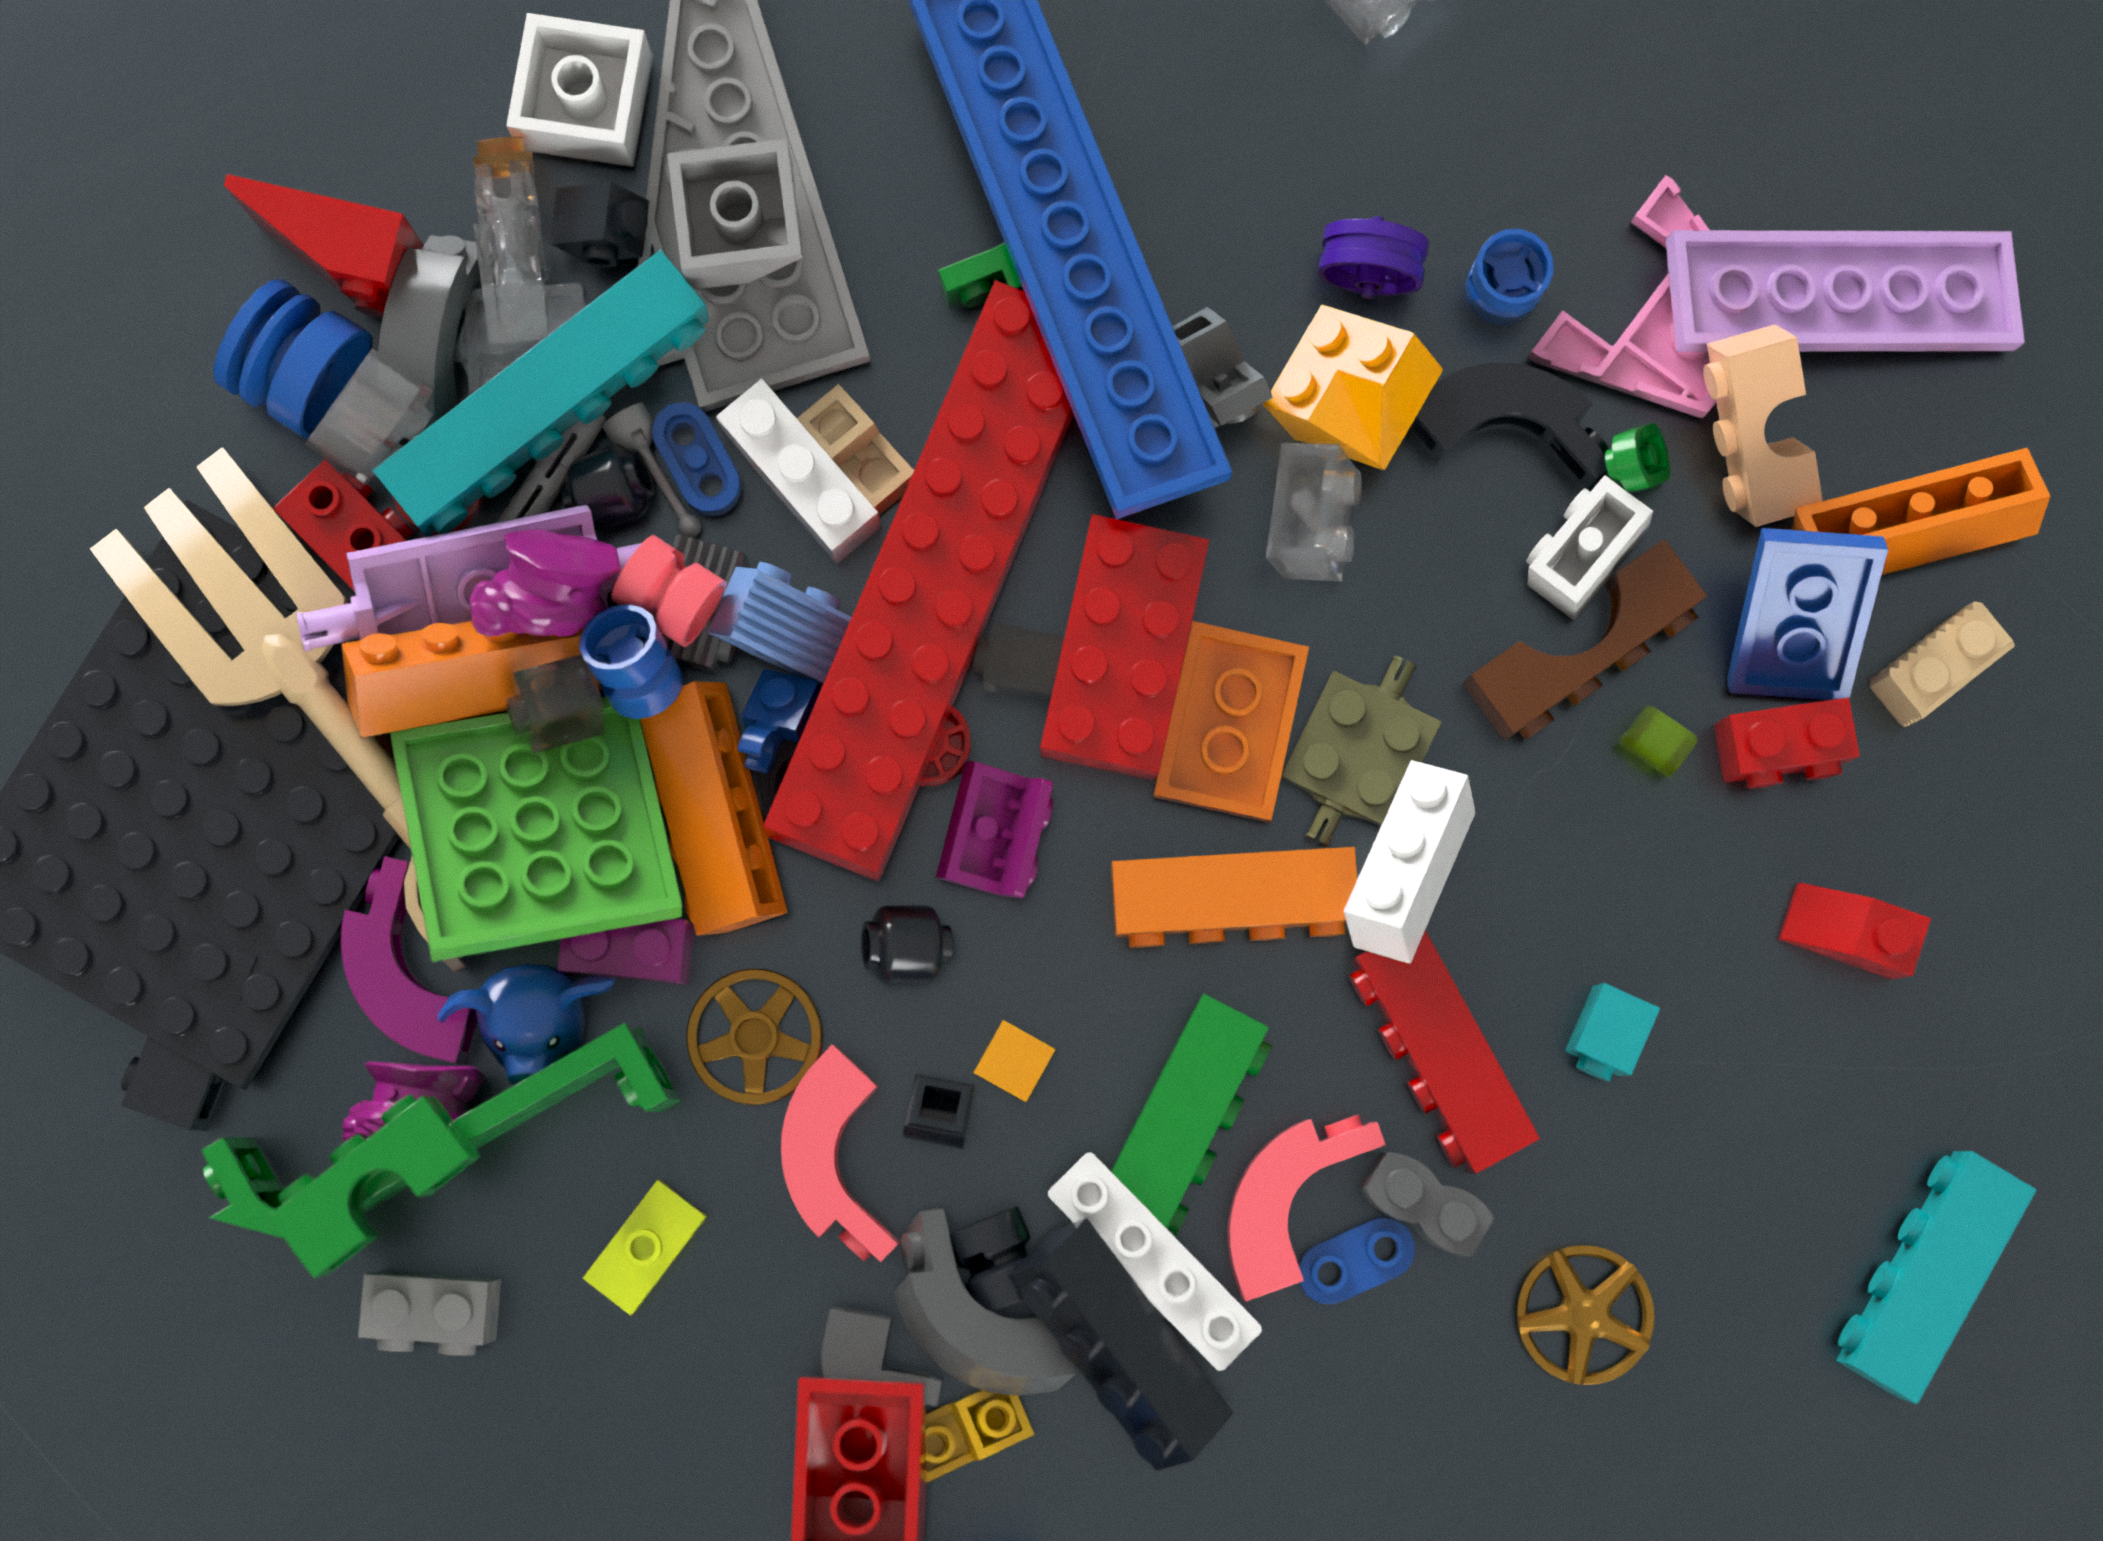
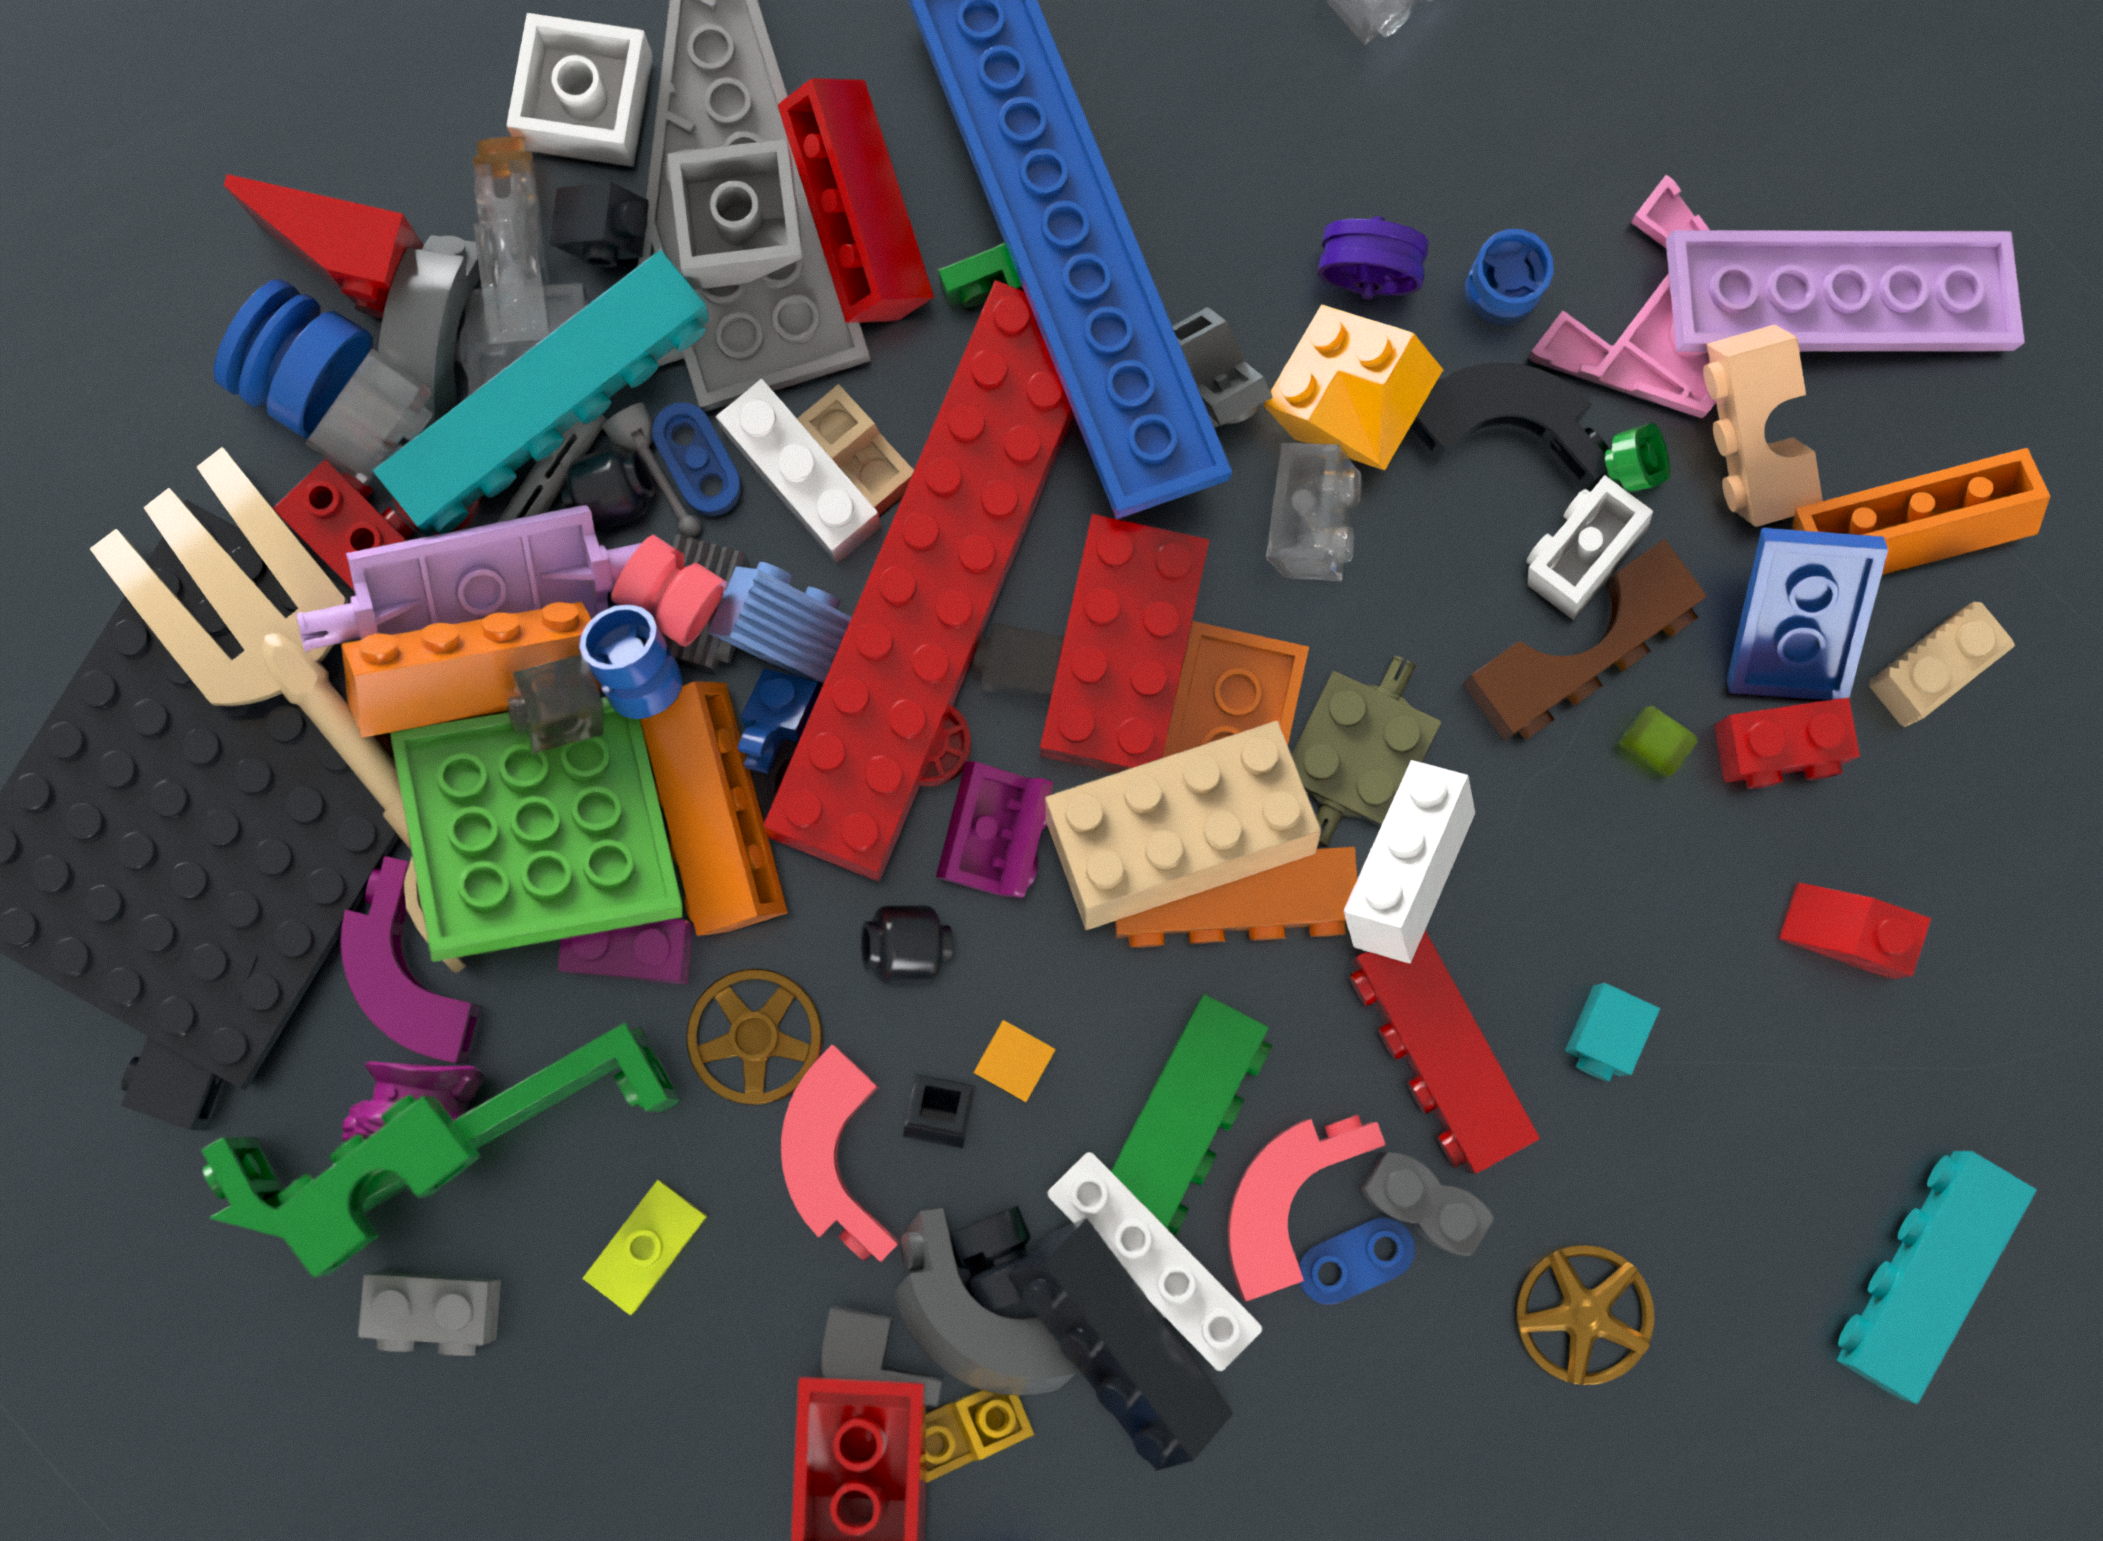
(529, 1015): blue piece -> none
(548, 585): magenta piece -> none
(855, 200): none -> red brick
(1182, 825): none -> tan brick

